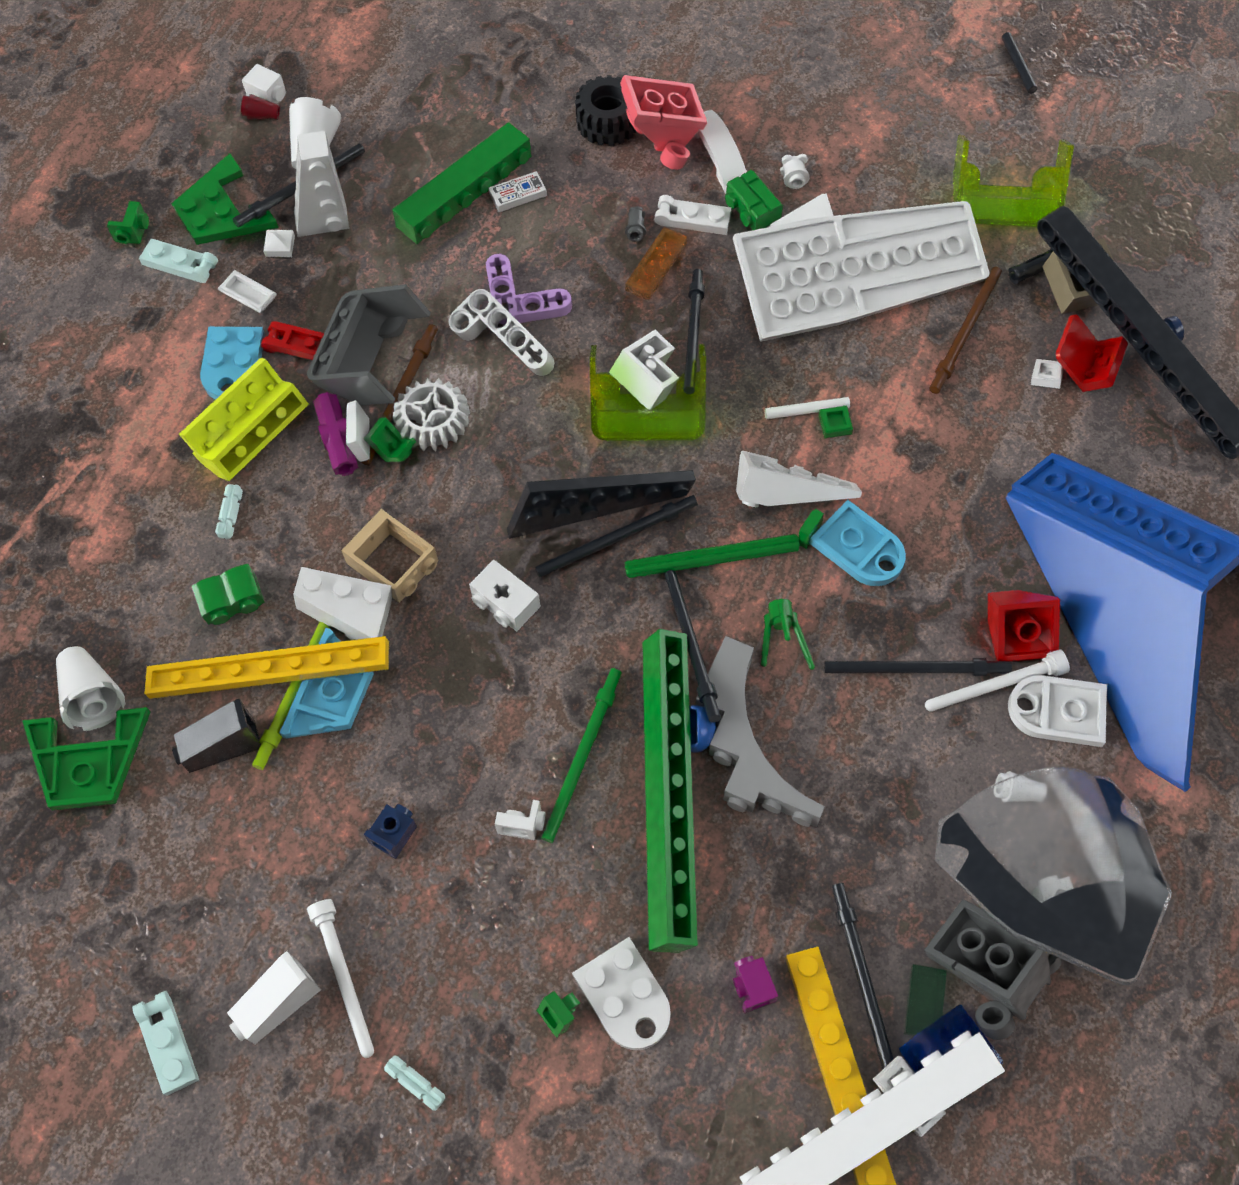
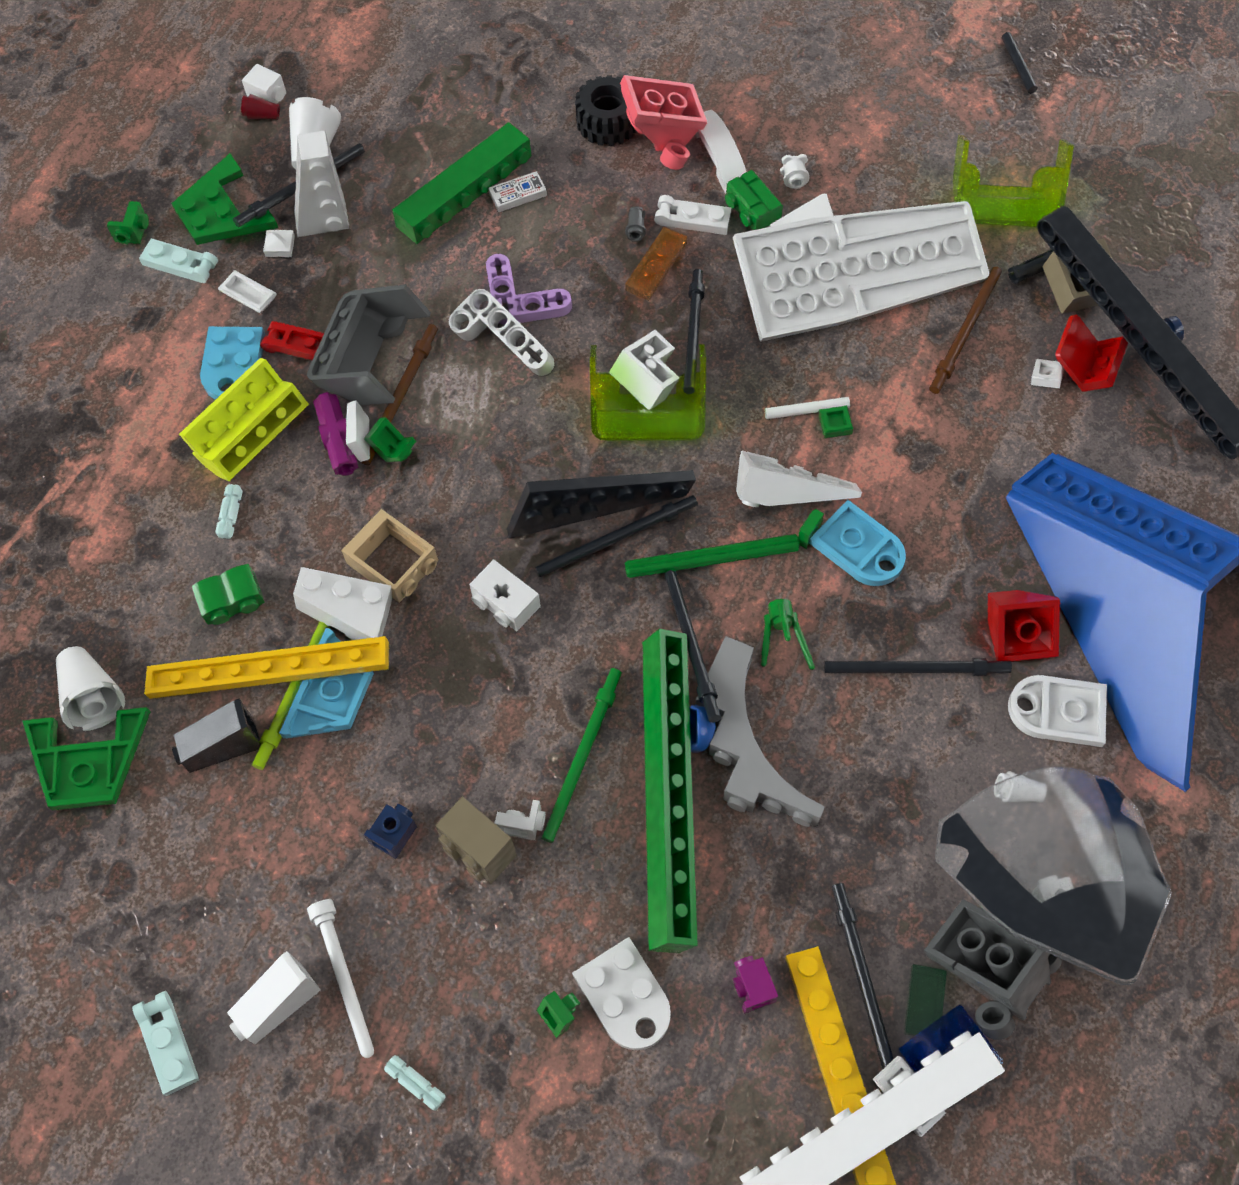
(438, 421): white gear -> none
(476, 840): none -> dark tan brick
(1053, 664): white piece -> none

